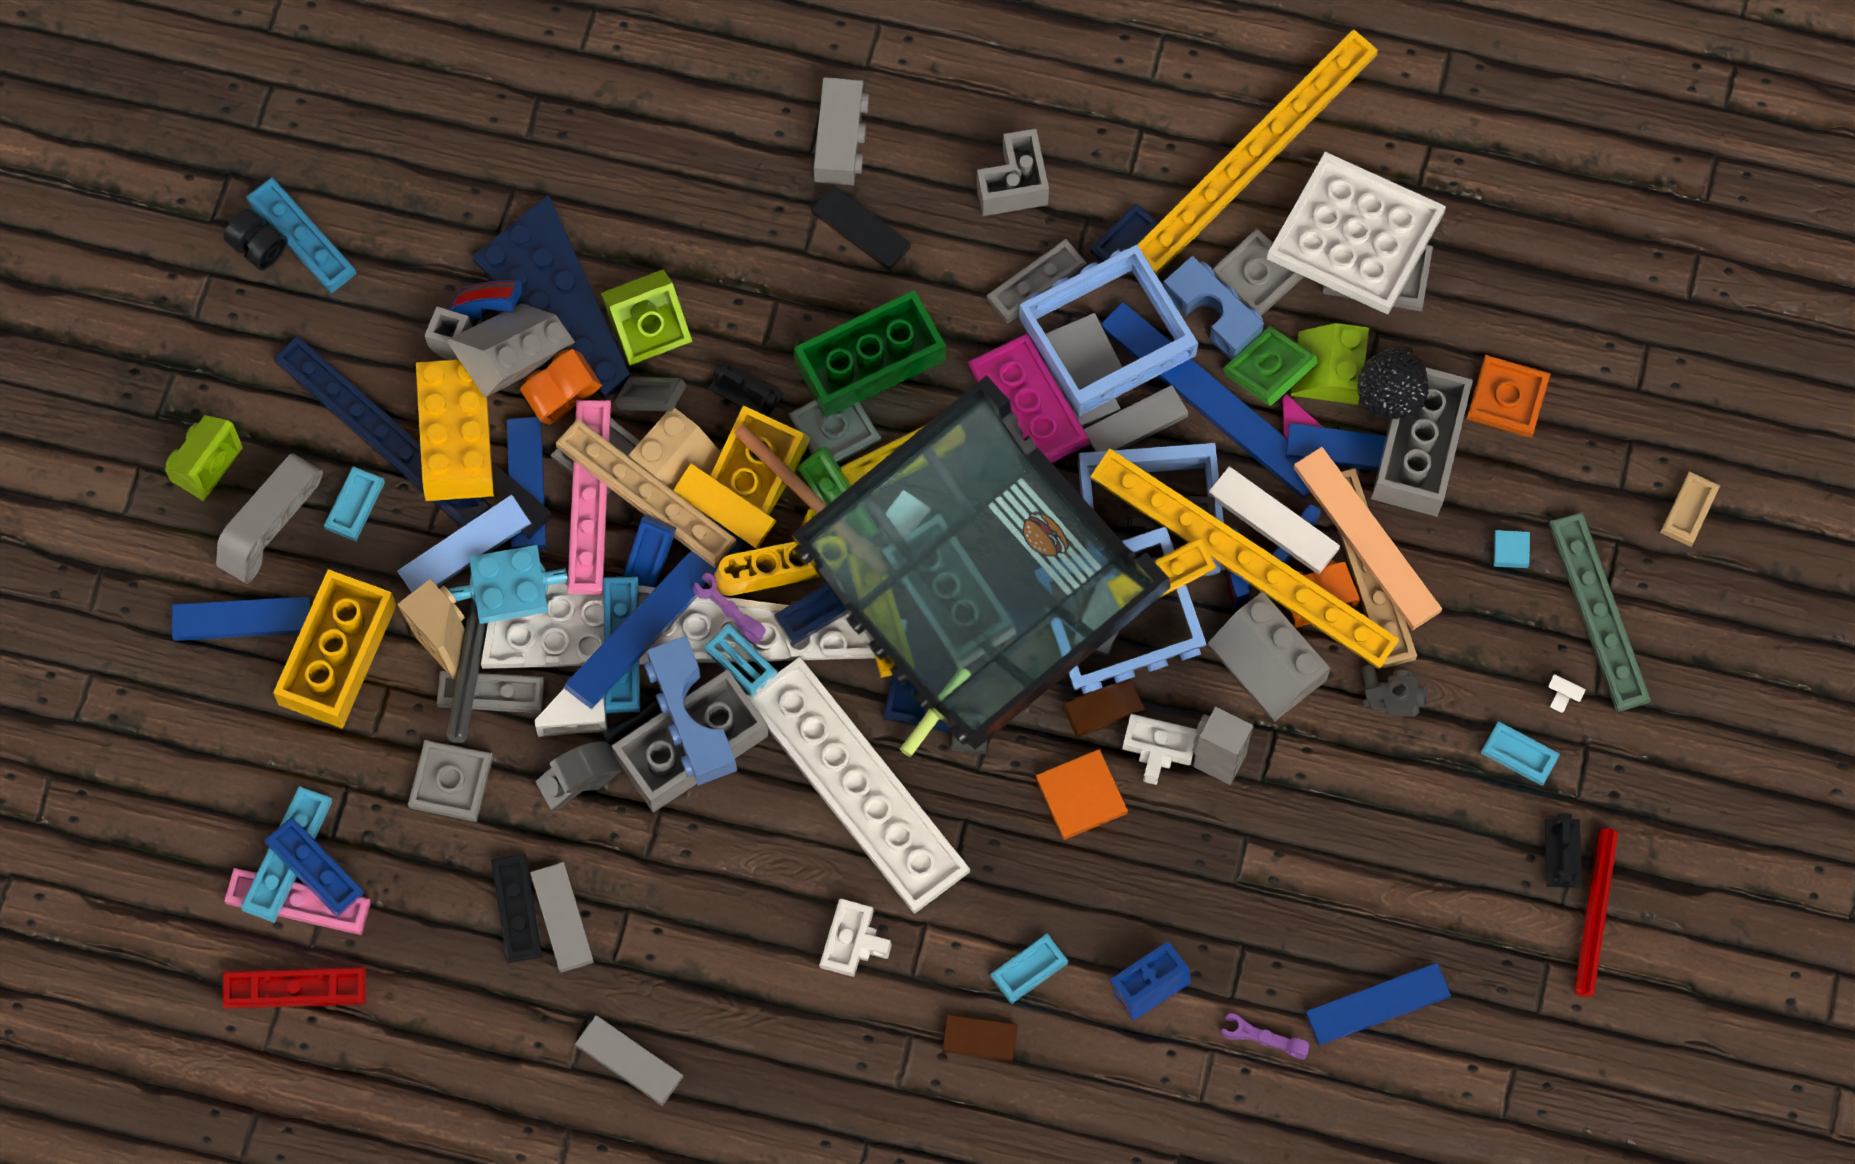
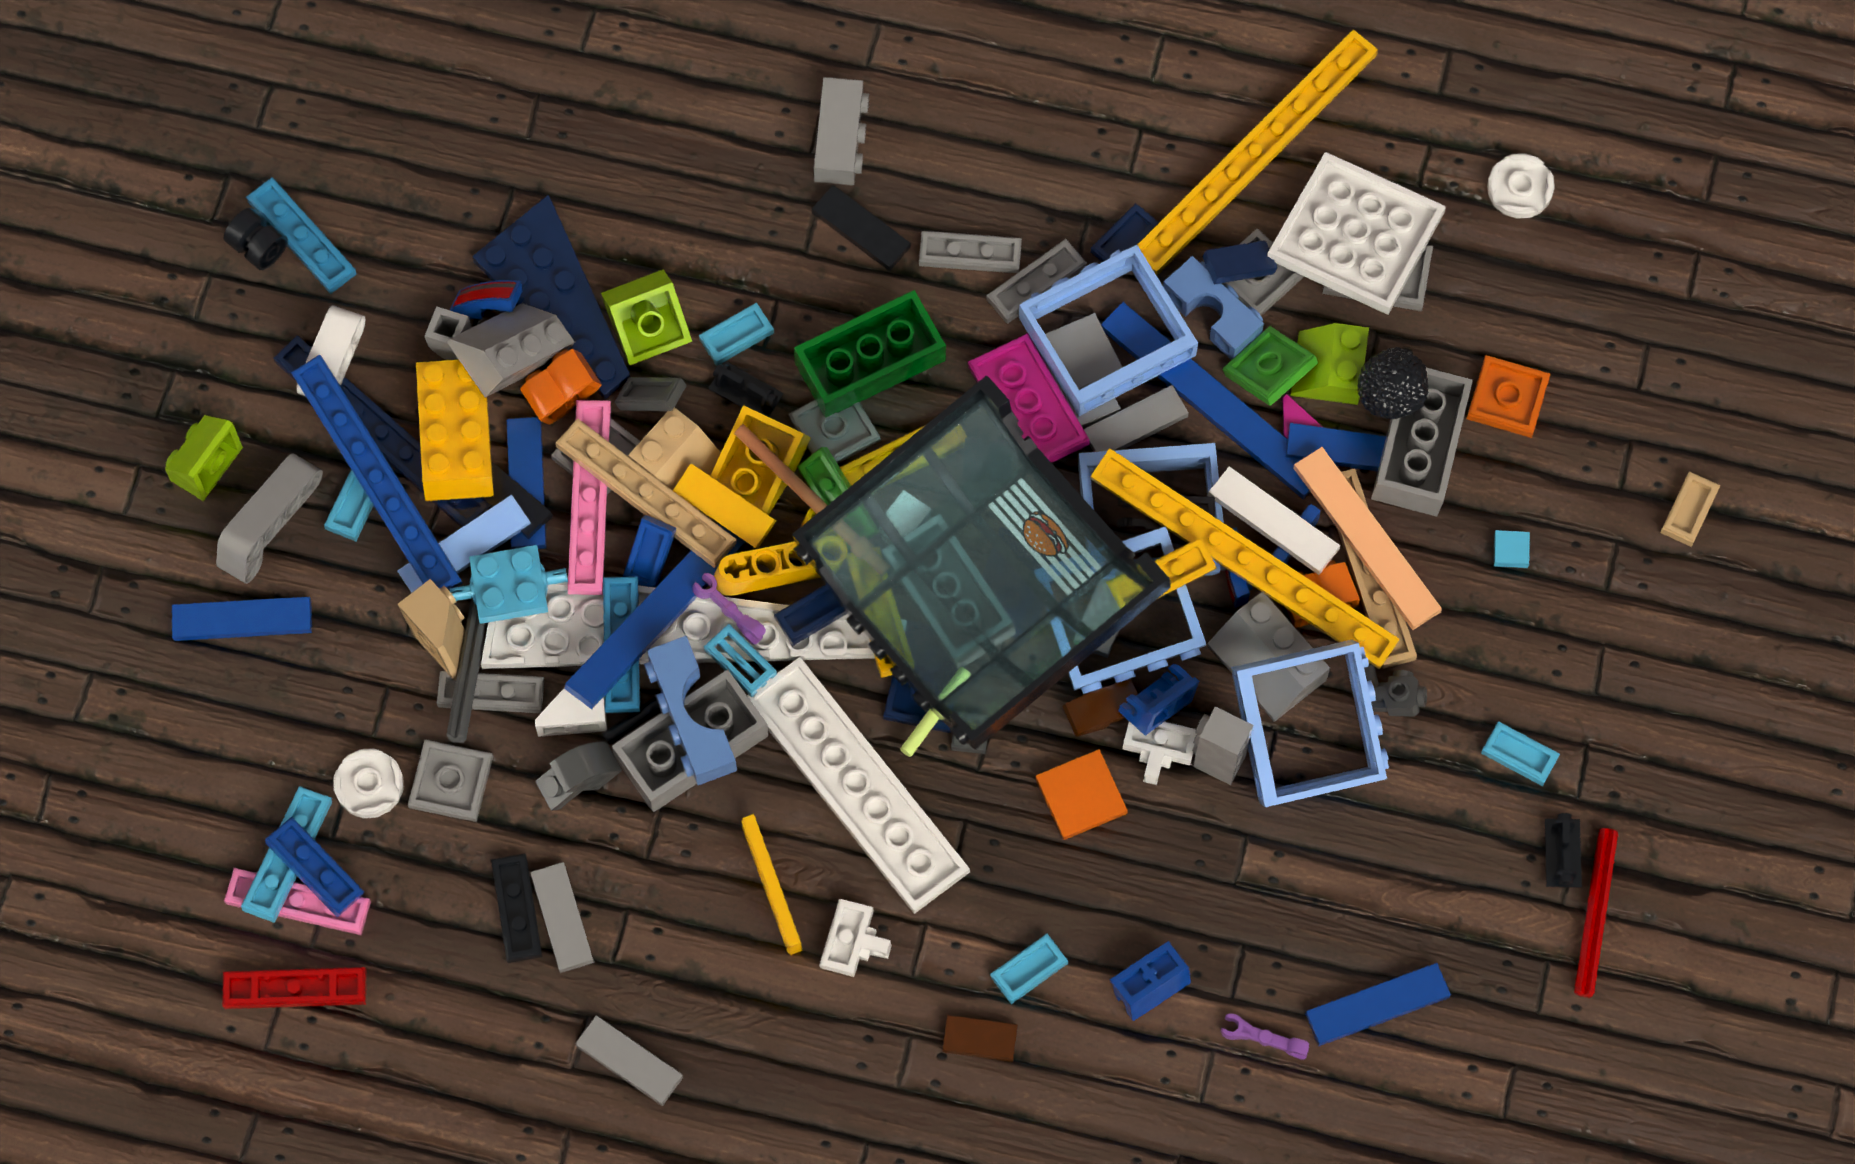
(335, 648): yellow brick -> none
(337, 340): none -> white beam
(368, 783): none -> white tile
(375, 474): none -> blue tile
(736, 334): none -> medium azure tile
(771, 884): none -> yellow tile
(970, 252): none -> light grey tile
(1018, 183): light grey brick -> none
(1160, 700): none -> blue hinge
(1239, 262): none -> dark blue tile
(1369, 725): none -> light blue window
(1520, 186): none -> white tile
(1565, 691): white tile -> none
(1599, 612): sand green tile -> none

